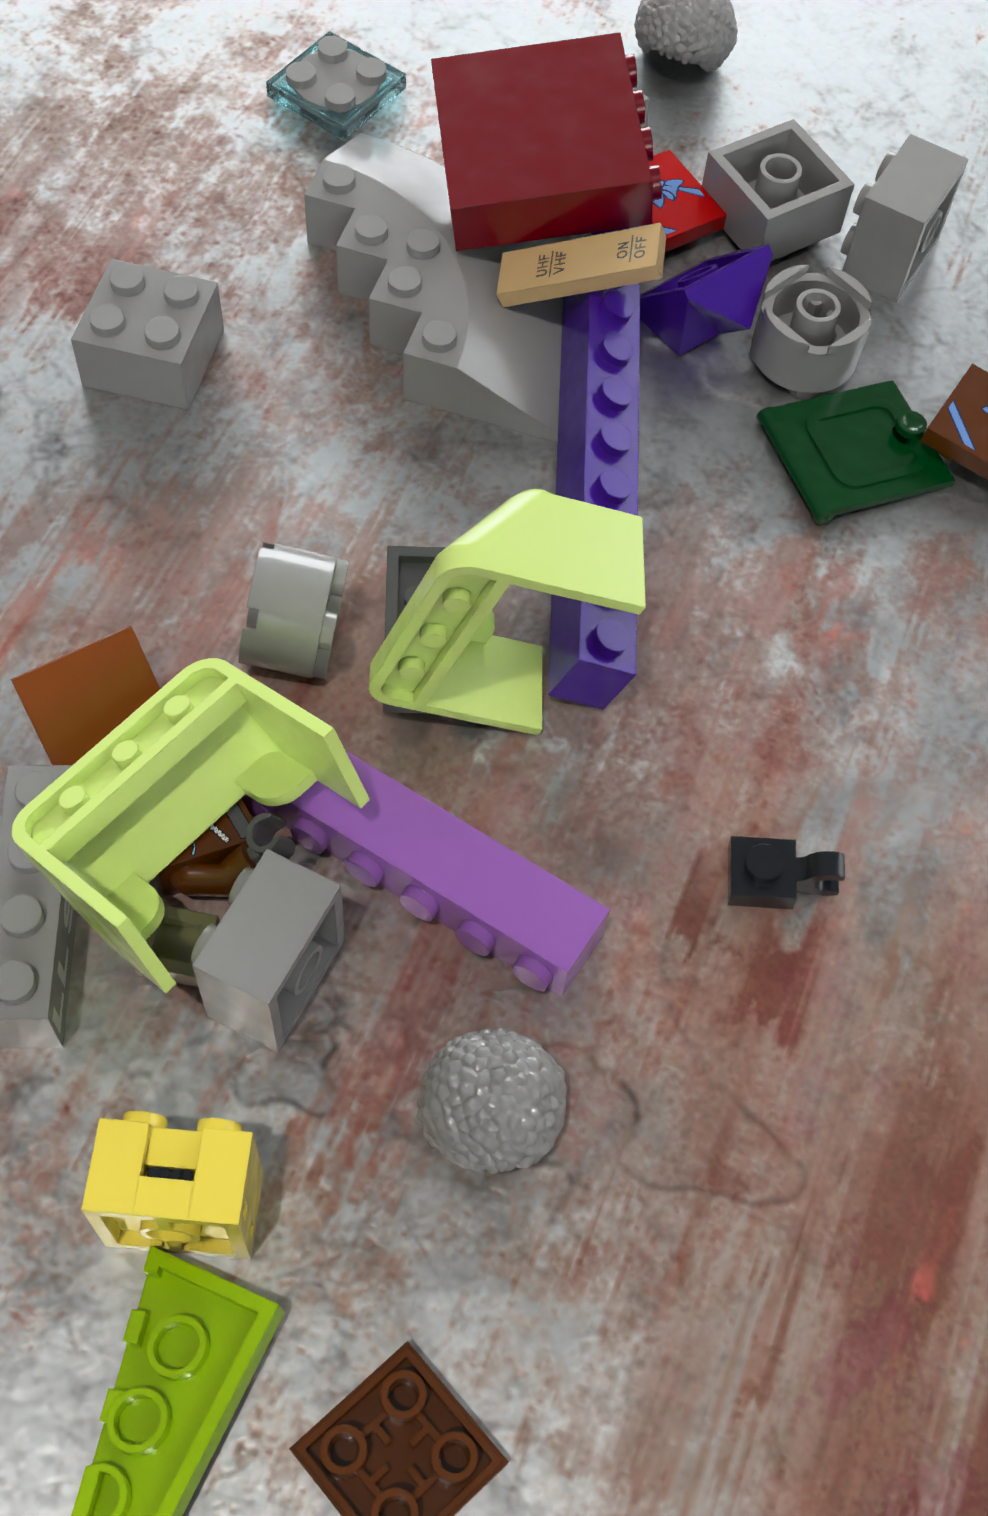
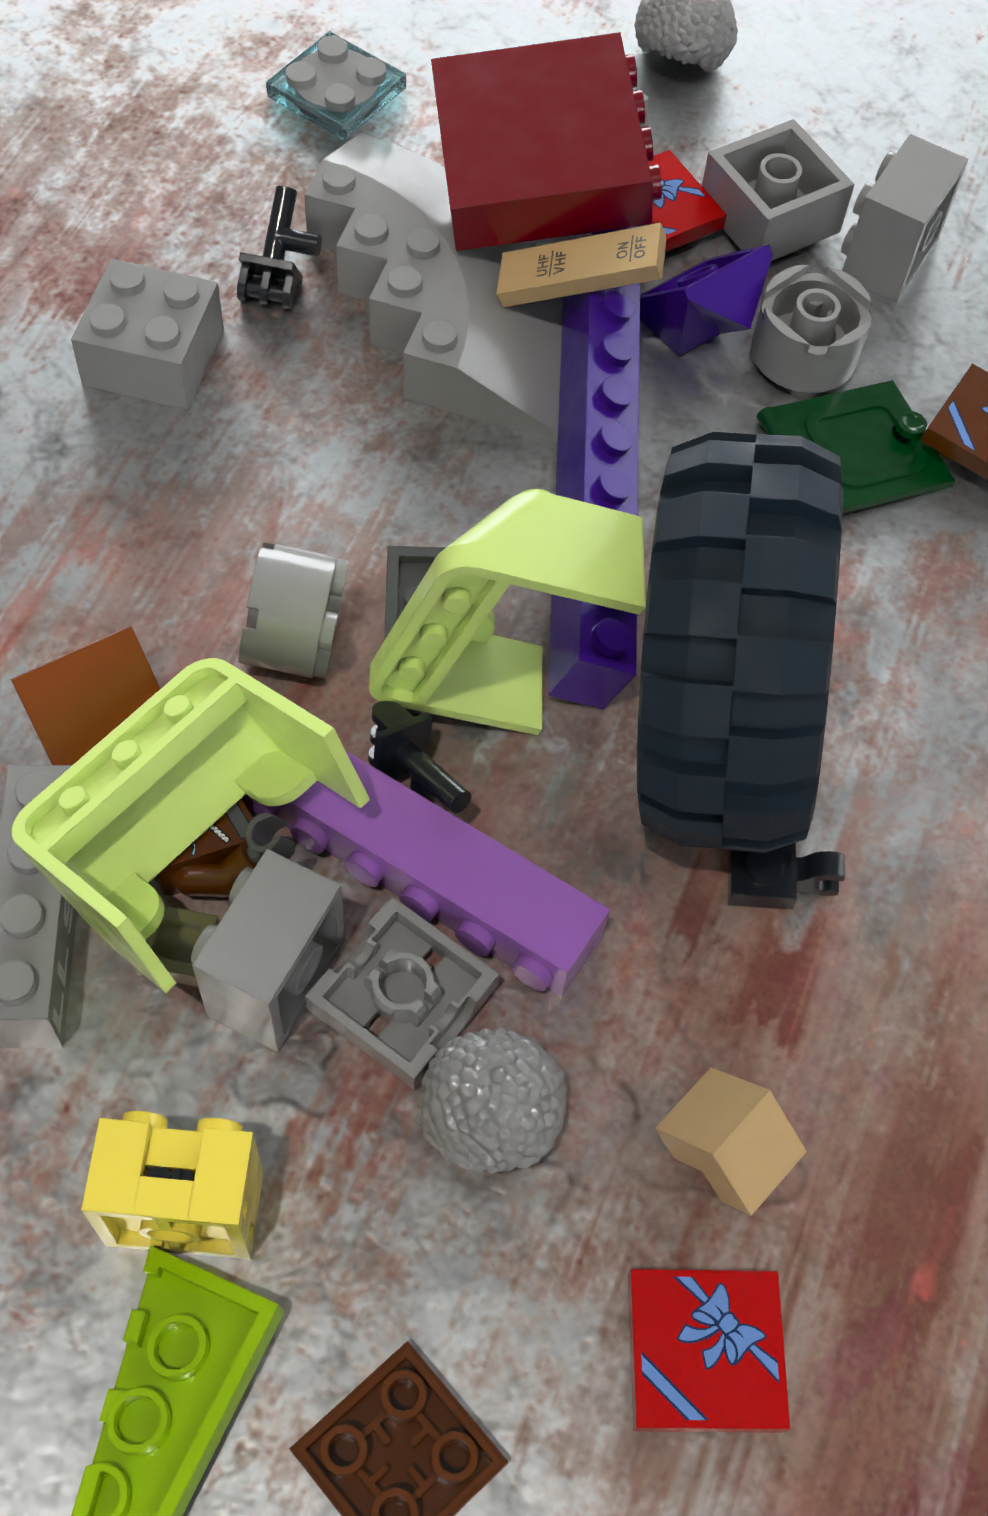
(272, 263): none -> black arm
(395, 980): none -> light grey brick
(403, 749): none -> black arm
(707, 1351): none -> red tile
(733, 1137): none -> tan piece
(739, 640): none -> black wheel

